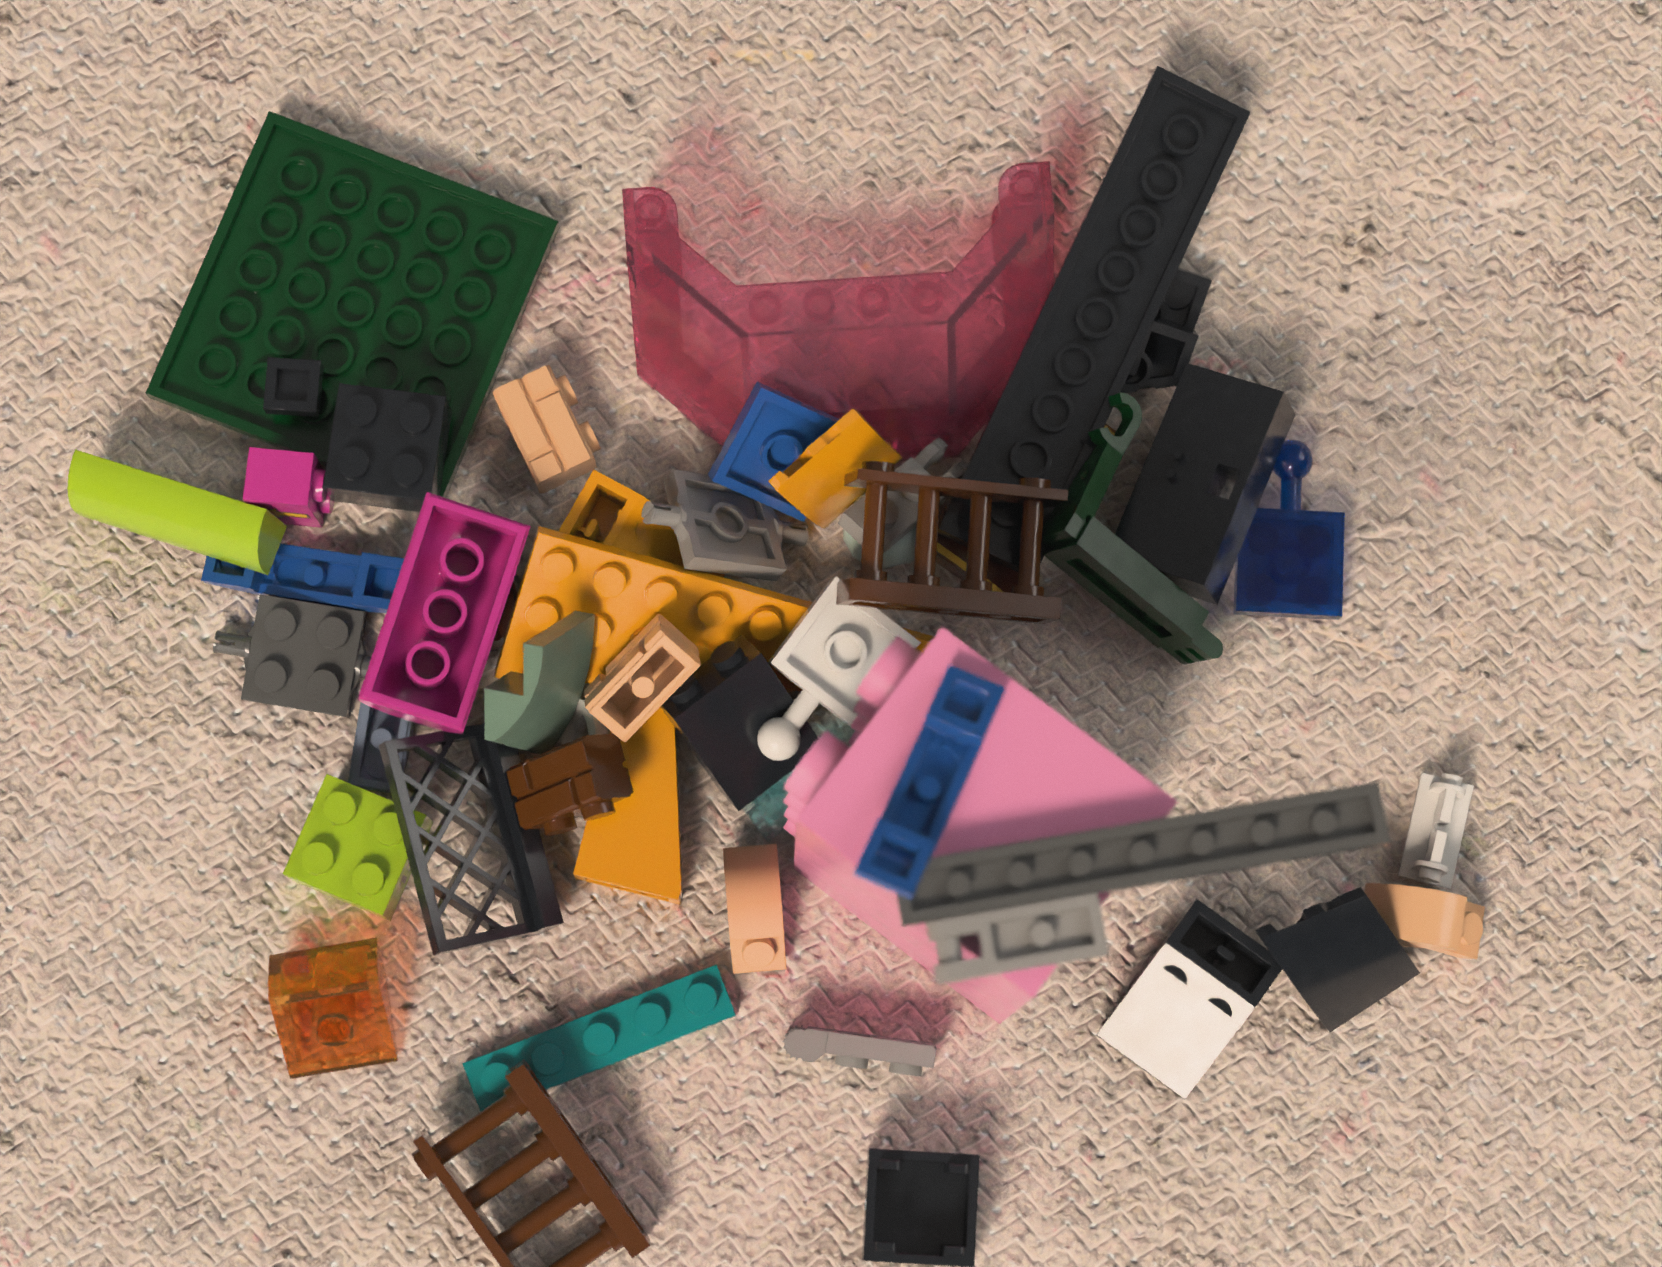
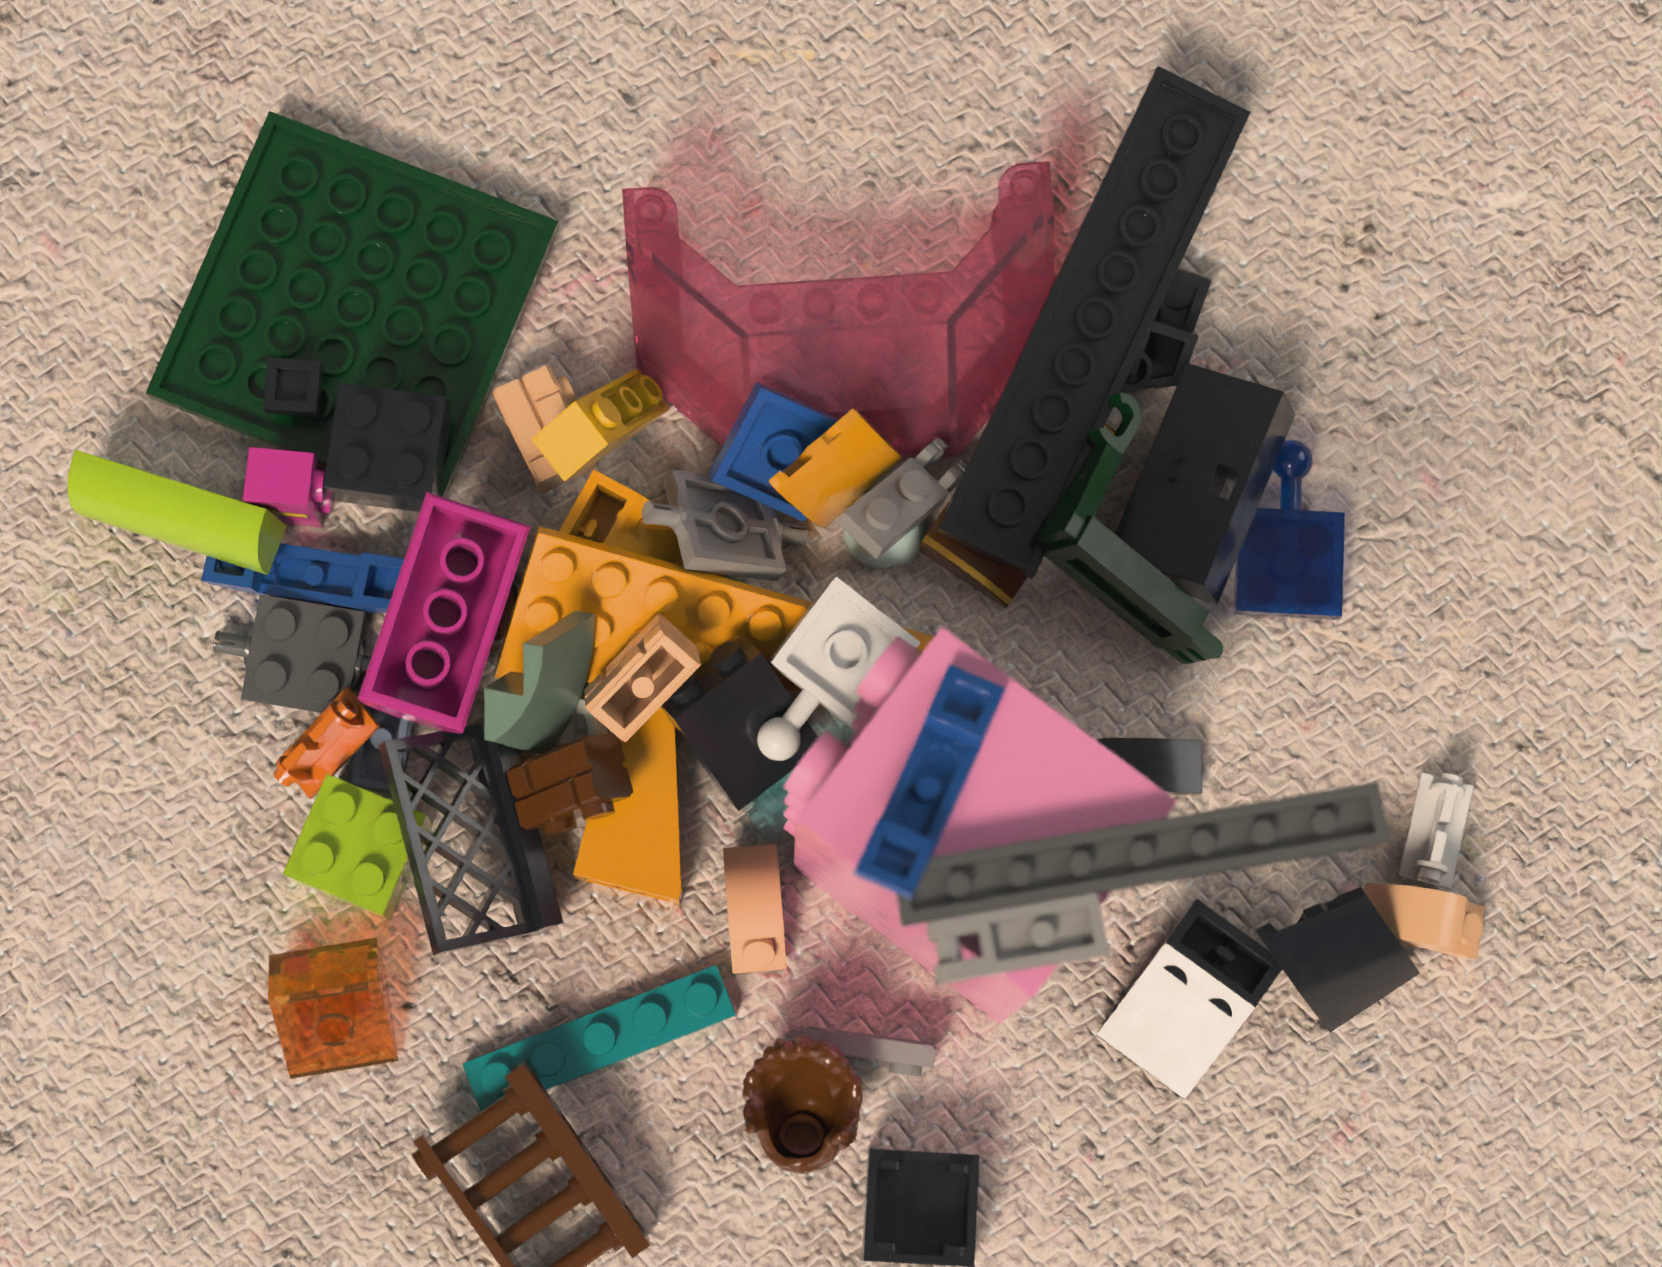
(326, 743): none -> orange hinge
(600, 423): none -> yellow slope
(802, 1103): none -> reddish brown hair
(923, 588): reddish brown fence -> none
(1167, 763): none -> black slope

